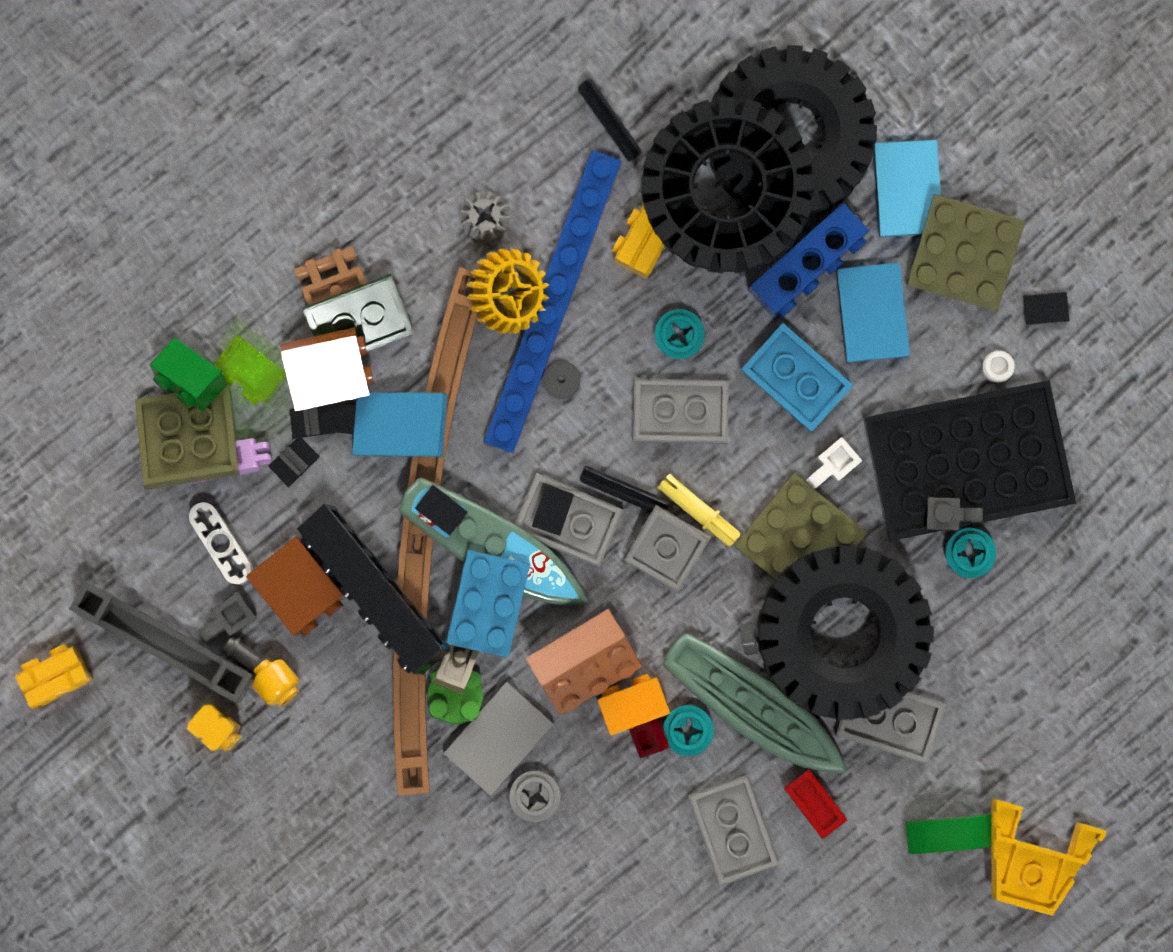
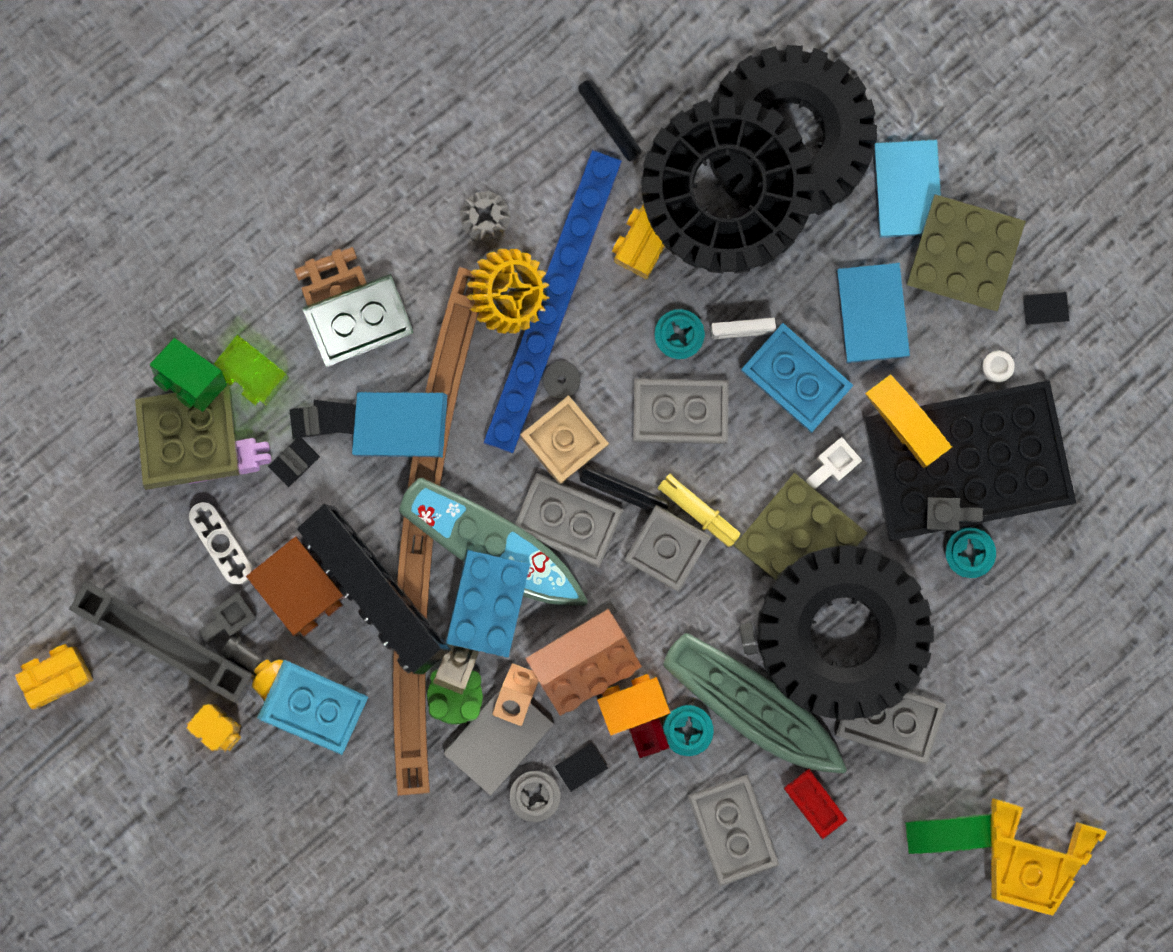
(312, 707): none -> medium azure tile
(326, 369): brick -> none
(441, 510): black piece -> none
(517, 687): none -> light nougat bracket
(553, 510): black piece -> none
(564, 440): none -> tan plate
(581, 767): none -> black piece
(743, 328): none -> white tile
(839, 223): blue brick -> none
(908, 421): none -> yellow slope

